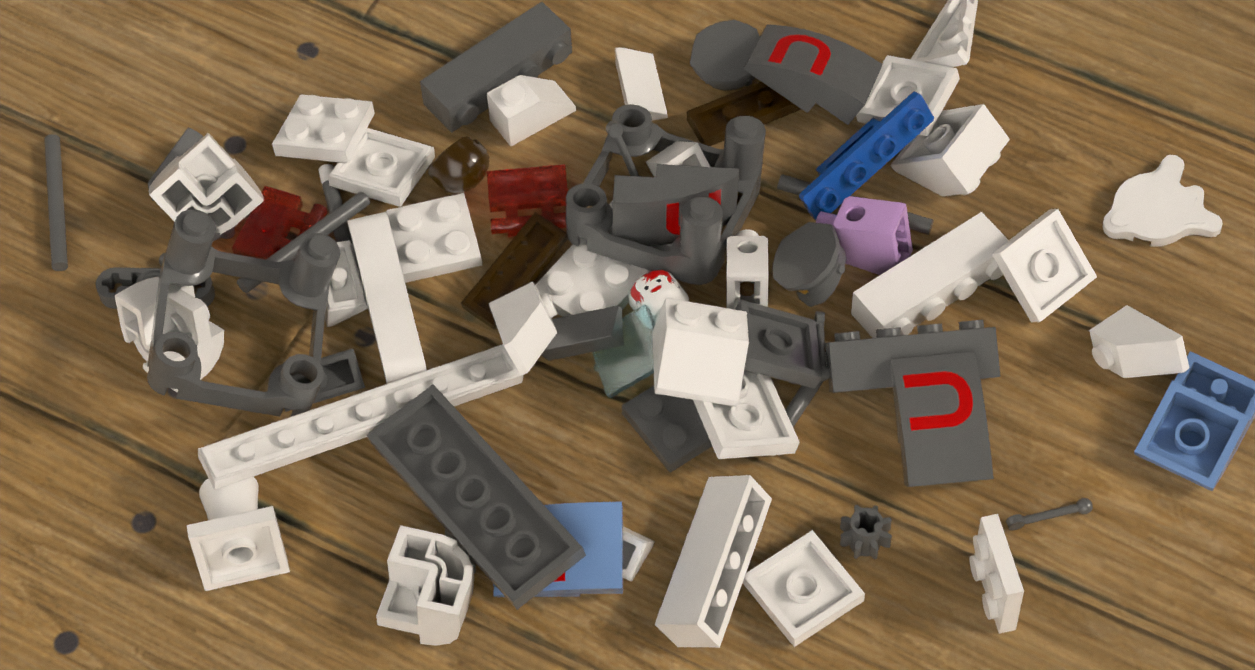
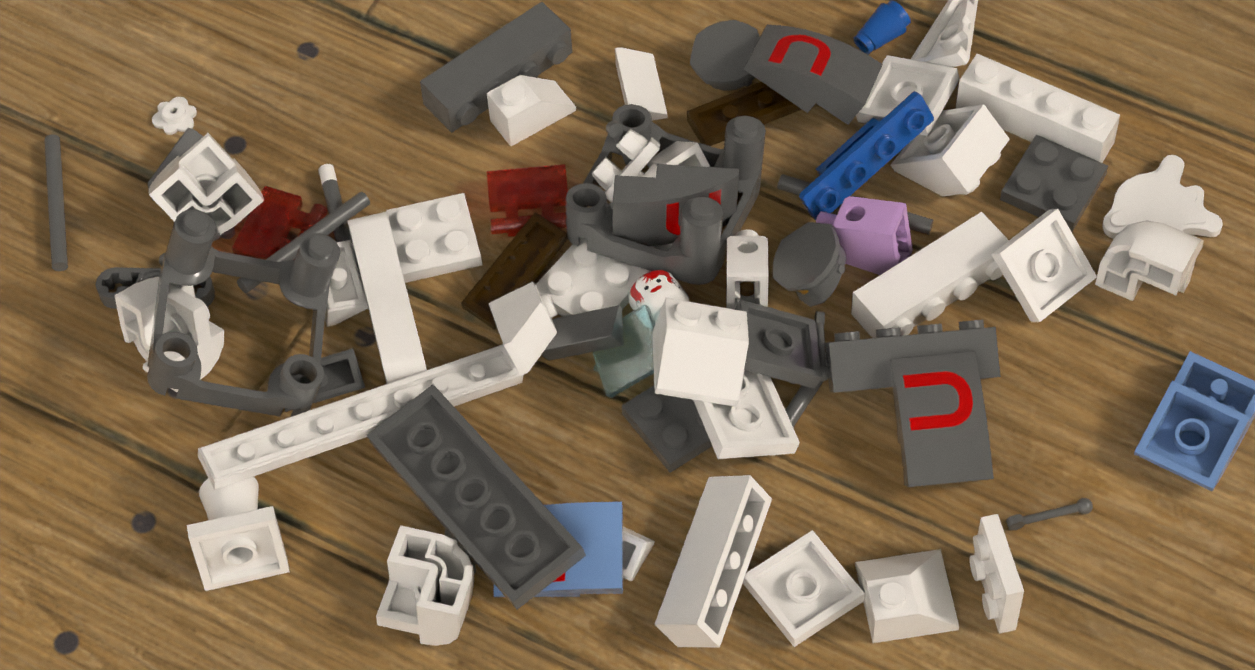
(174, 116): none -> white plant
(323, 128): white plate -> none
(383, 167): white plate -> none
(460, 166): dark brown hair -> none
(638, 150): none -> white hips
(865, 531): dark grey gear -> none
(882, 27): none -> blue cone
(907, 596): none -> white slope
(1034, 107): none -> white brick
(1054, 179): none -> dark grey plate
(1137, 345): white slope -> none
(1148, 254): none -> white brick

